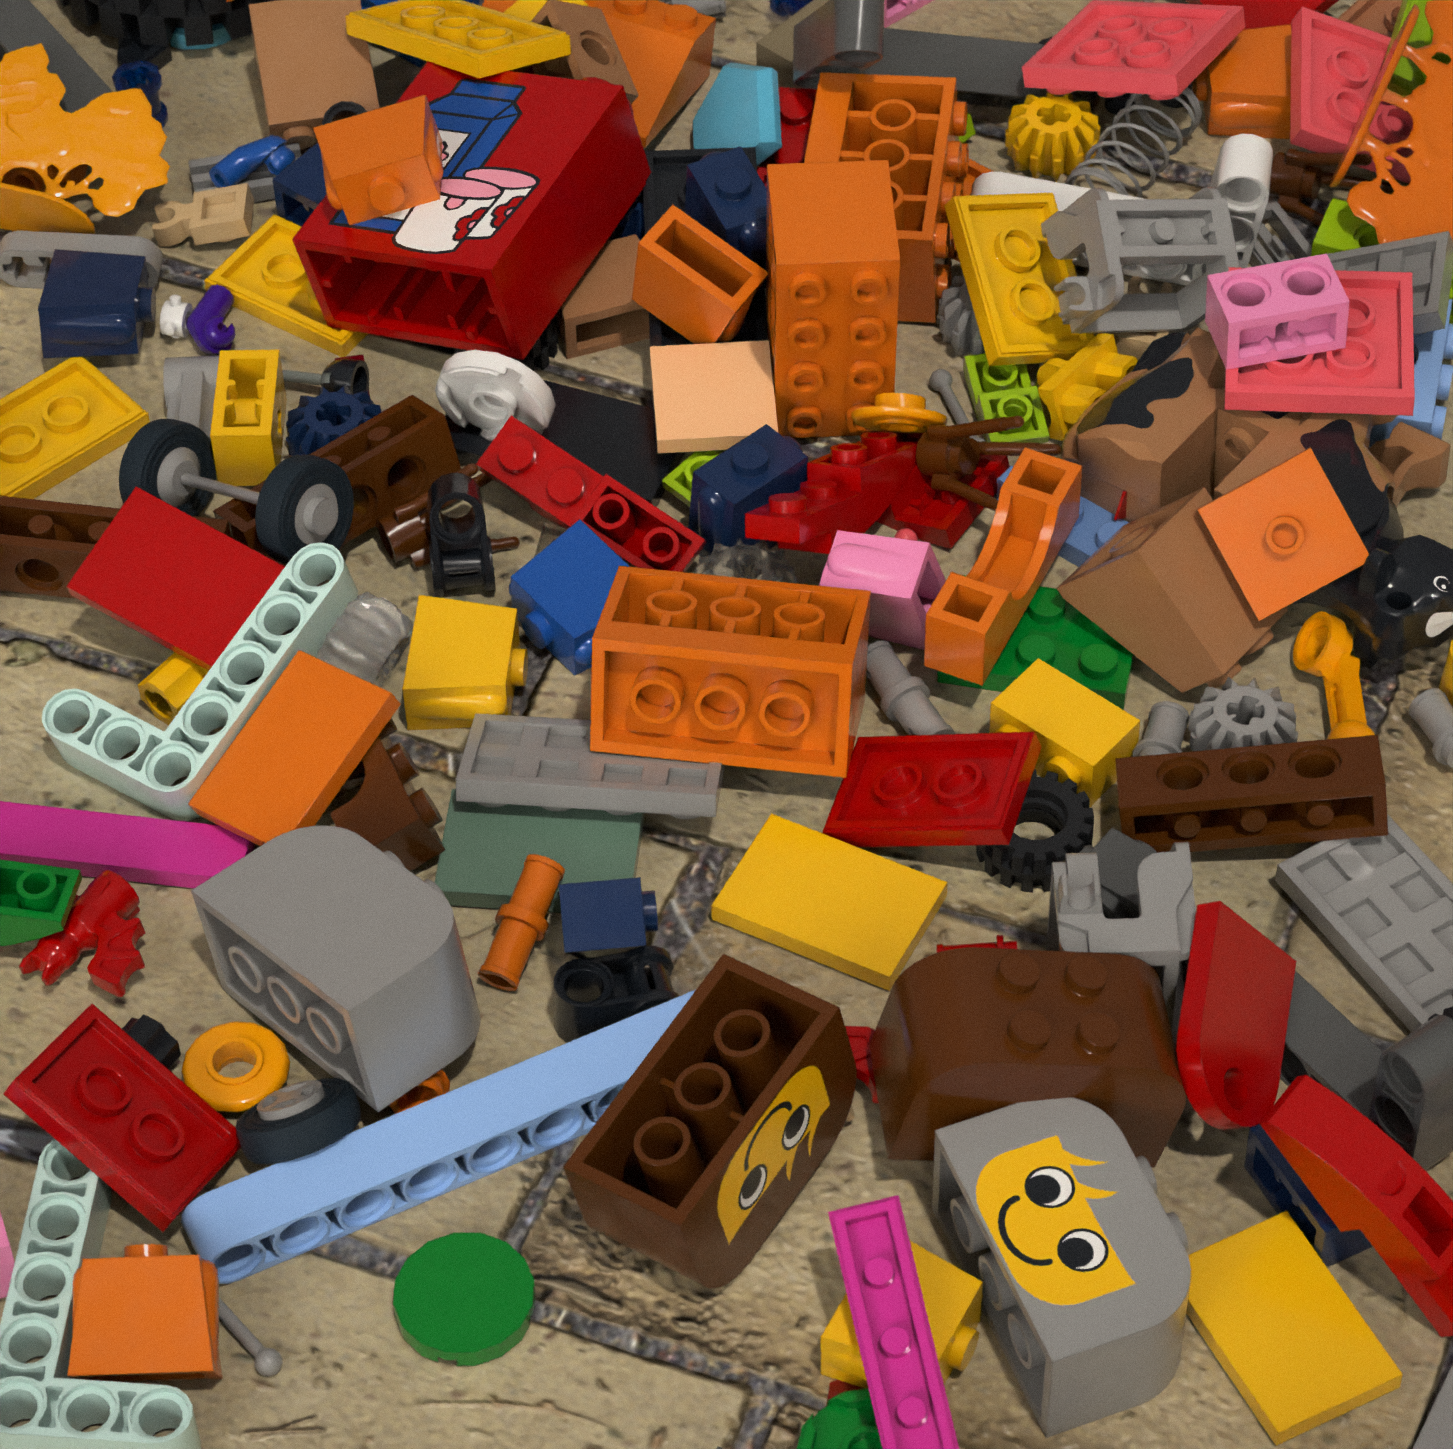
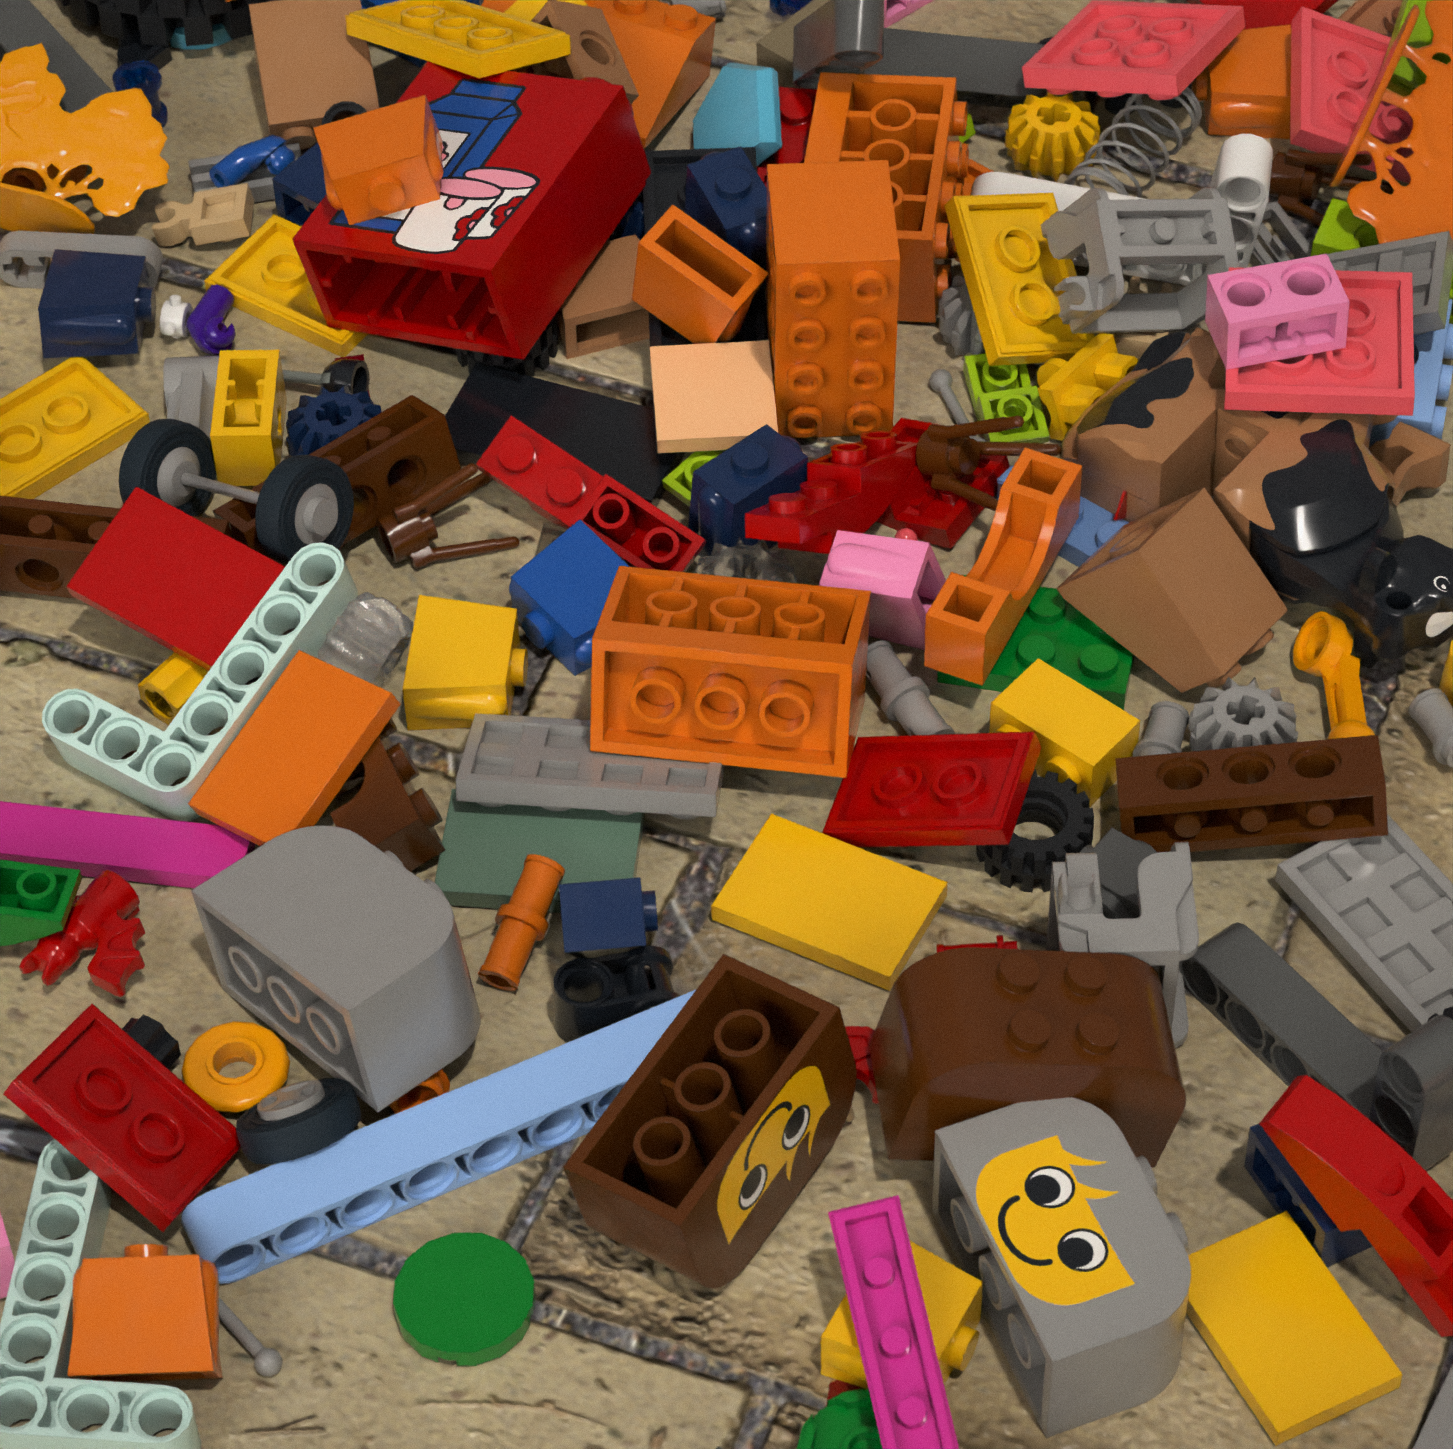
(459, 545): black piece -> none
(491, 388): white plate -> none
(898, 414): light orange piece -> none
(1233, 1019): red tile -> none
(1284, 534): orange plate -> none

